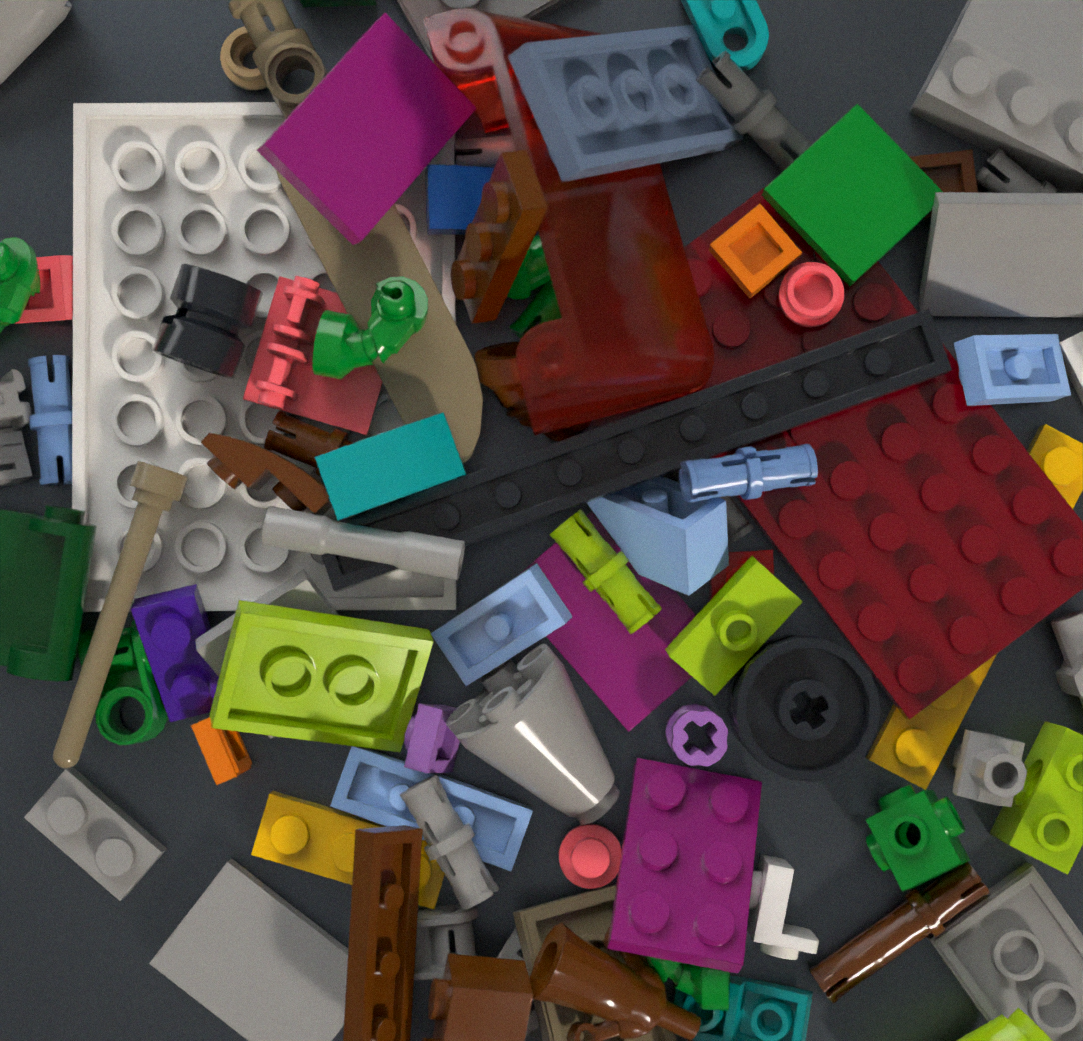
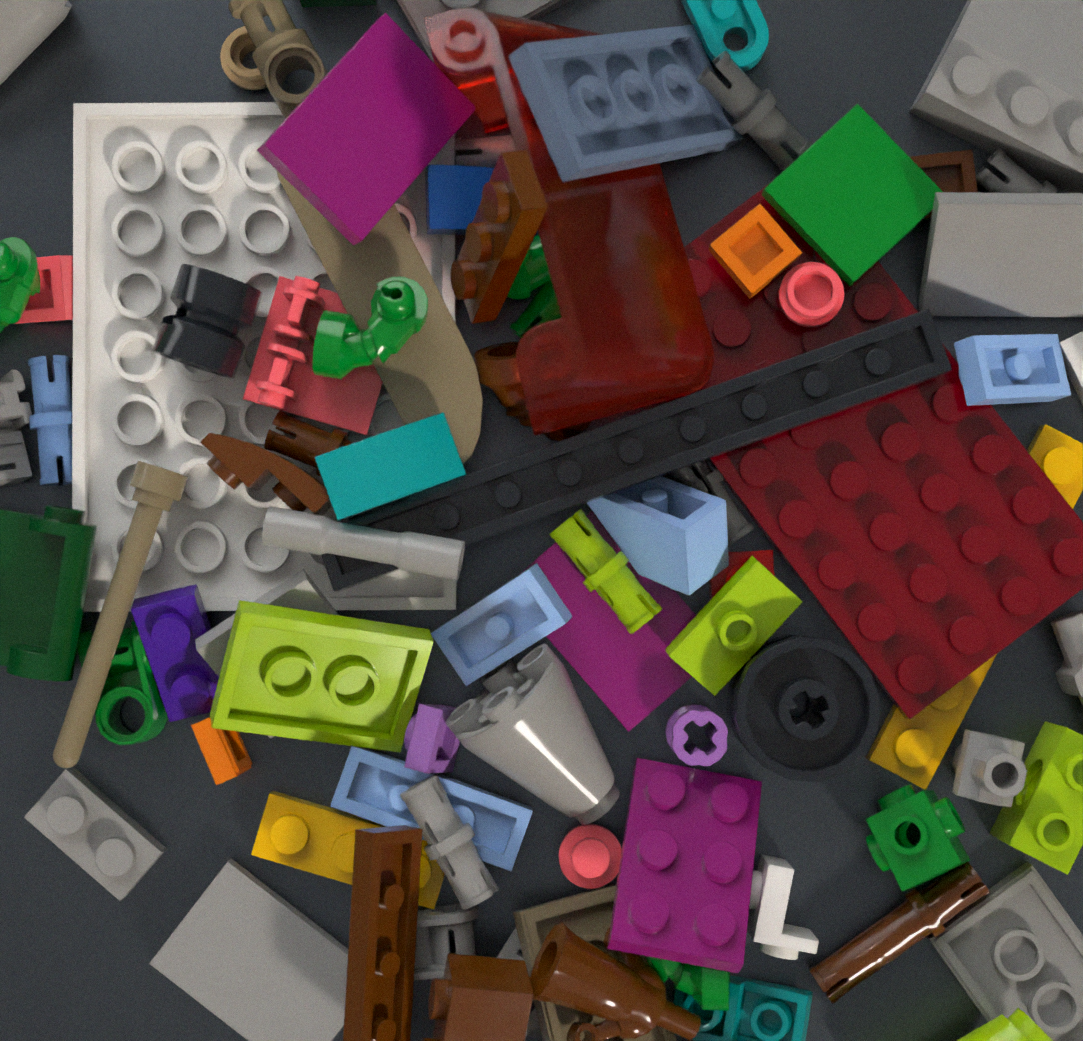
(748, 473): medium blue pin -> none

